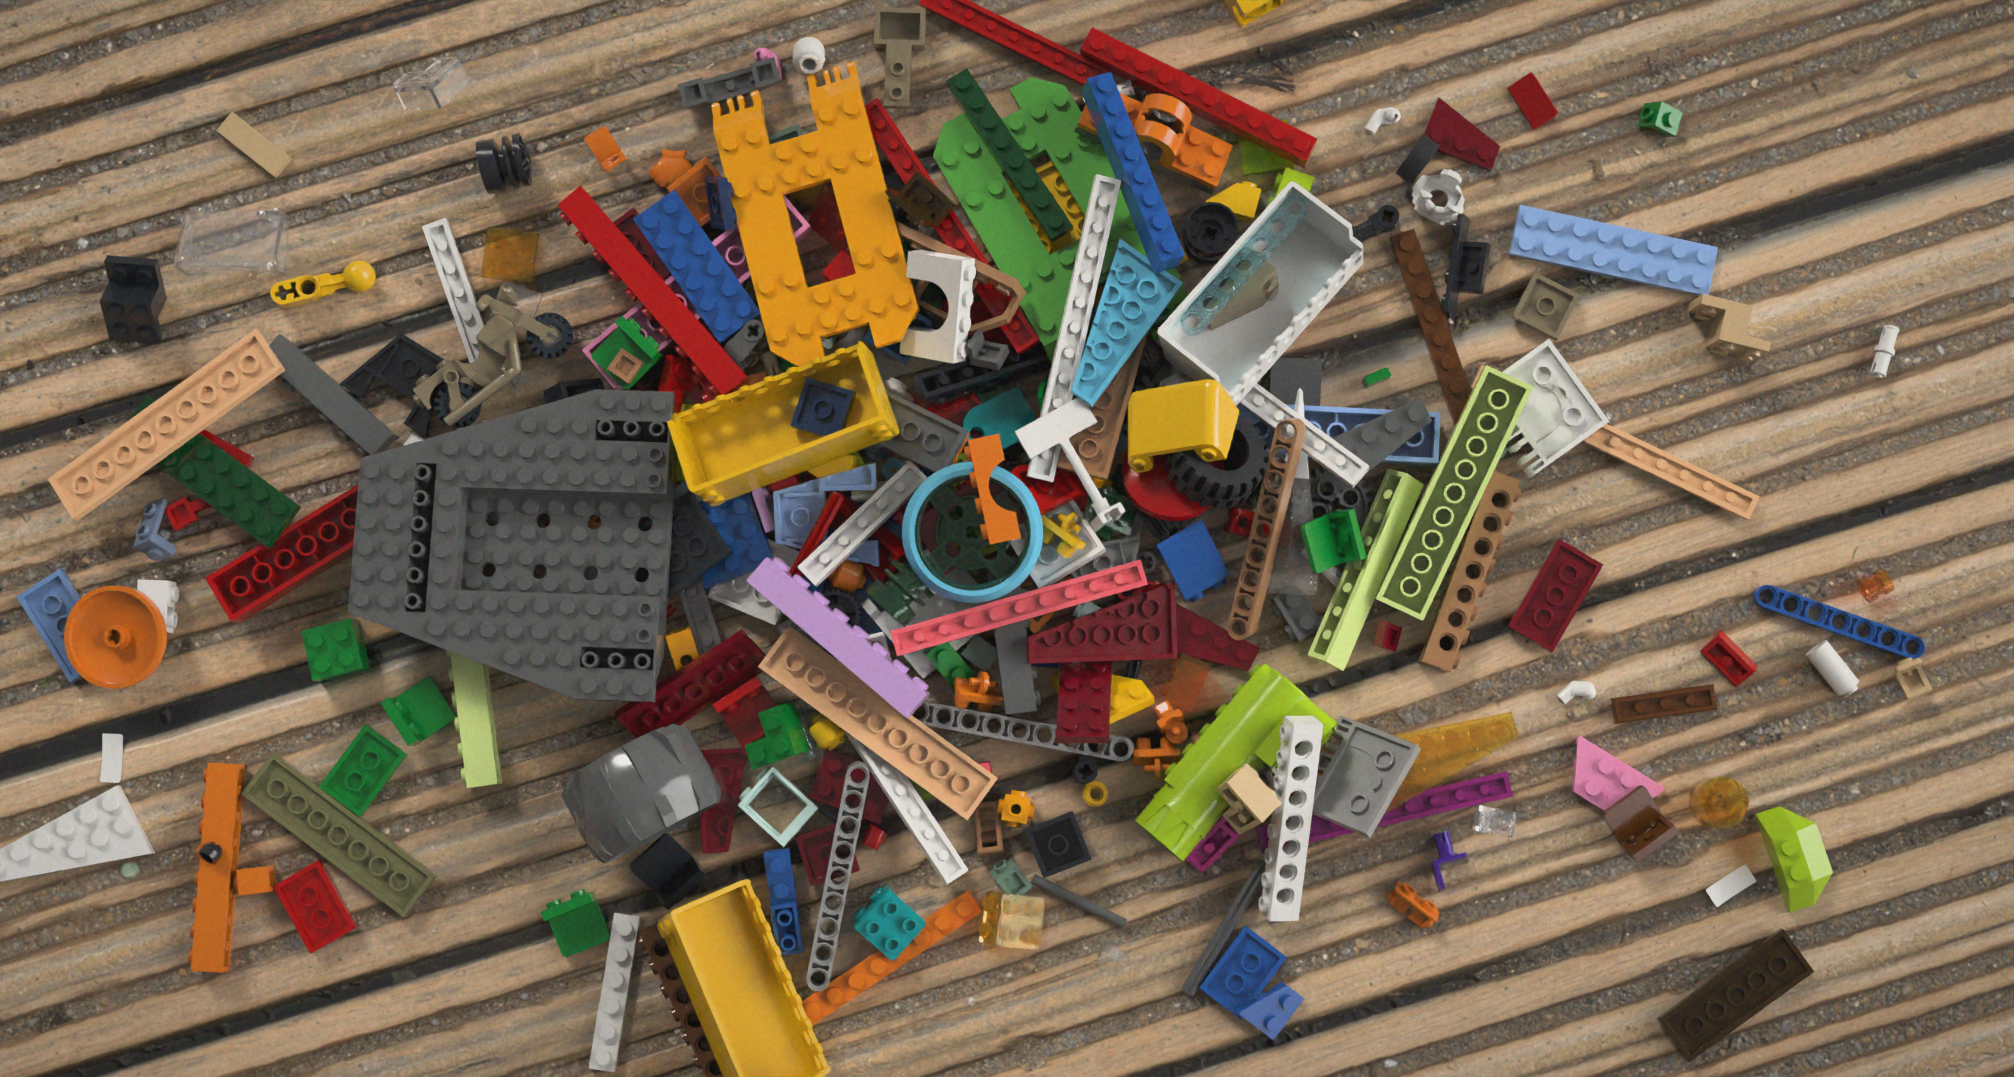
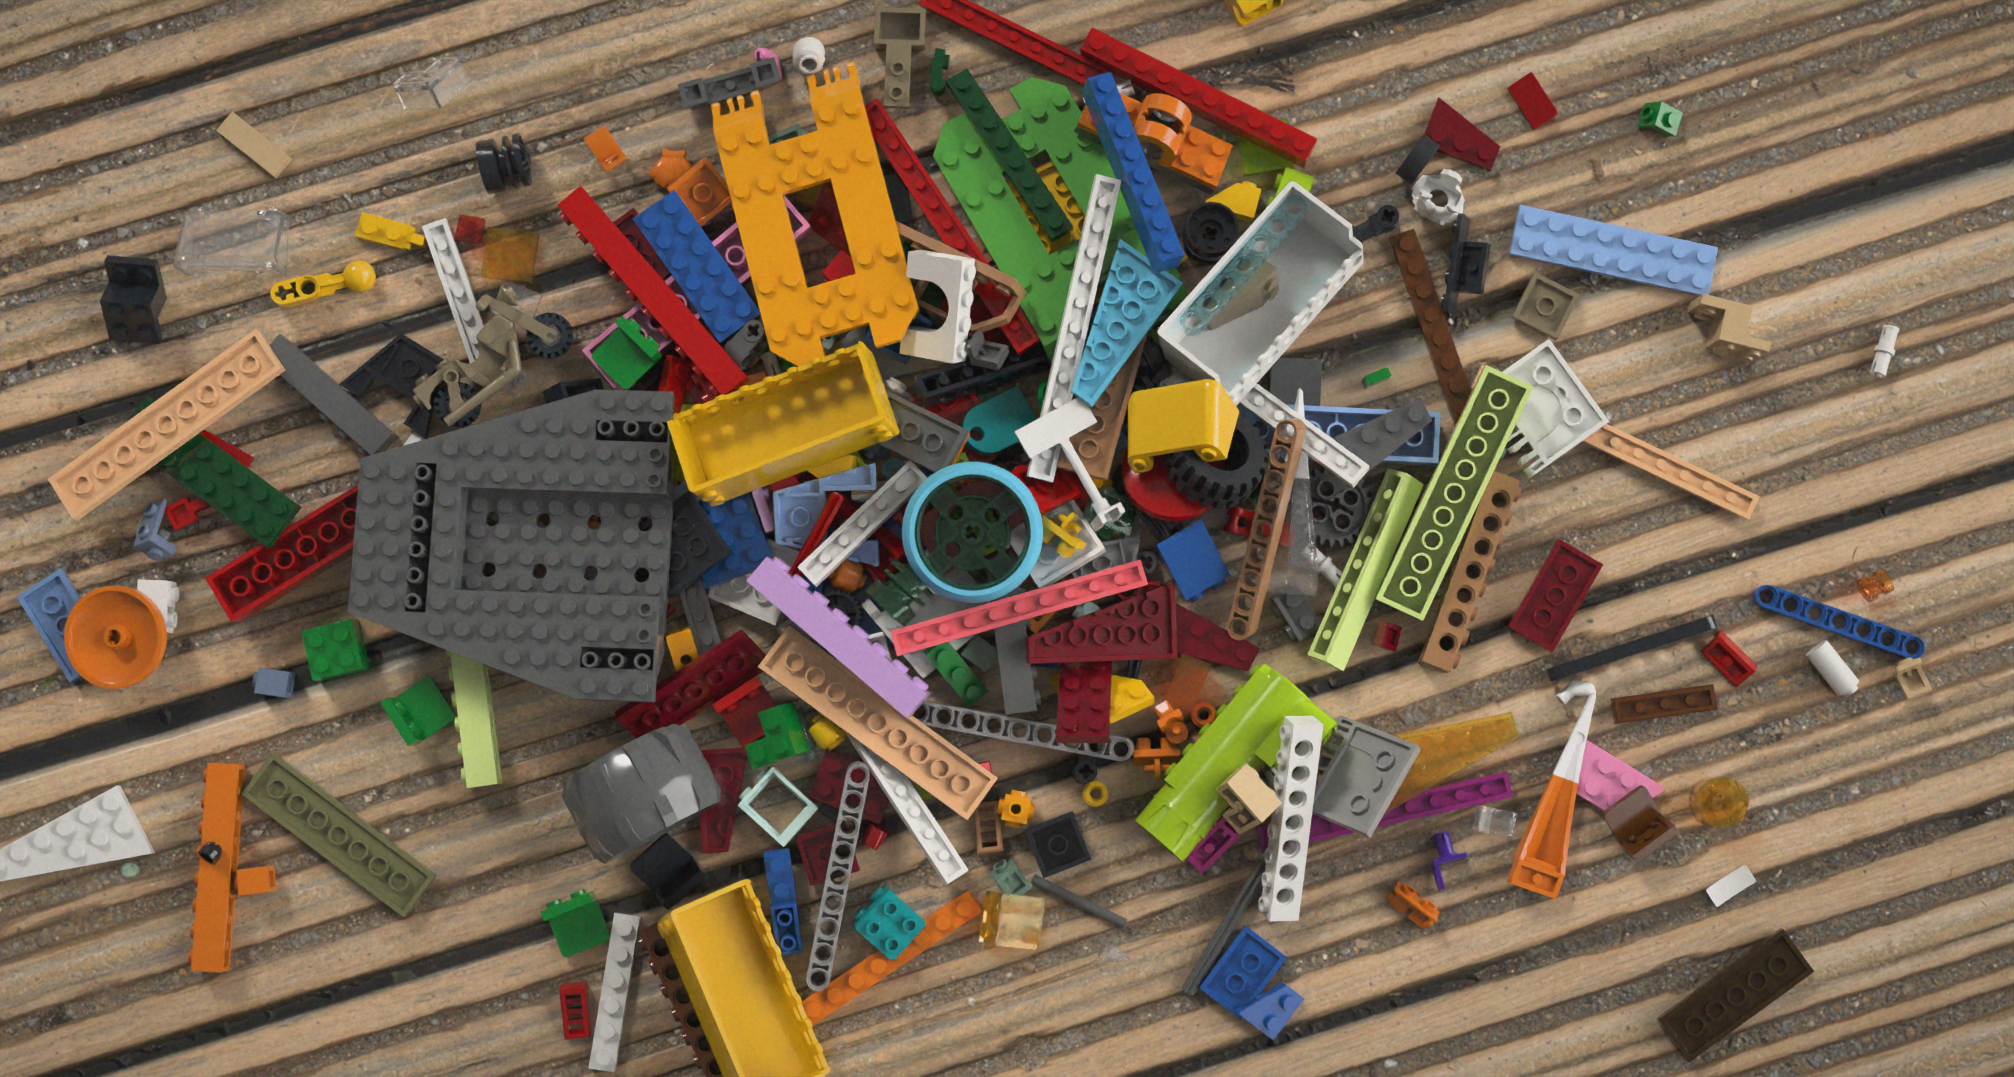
(111, 758): white sticker -> none
(274, 682): none -> sand blue brick
(315, 906): red plate -> none
(363, 770): green plate -> none
(388, 232): none -> yellow hinge
(470, 229): none -> clear red plate
(575, 988): none -> red slope
(625, 366): medium nougat tile -> none
(719, 203): dark blue plate -> none
(822, 408): dark blue plate -> none
(921, 201): dark brown bracket -> none
(940, 63): none -> dark green plate
(978, 690): orange hips -> none
(985, 455): orange arch -> none
(1211, 714): none -> orange plate
(1333, 540): green bracket -> none
(1382, 117): white arm -> none
(1544, 846): none -> orange plate
(1631, 648): none -> black beam
(1795, 856): lime wedge -> none

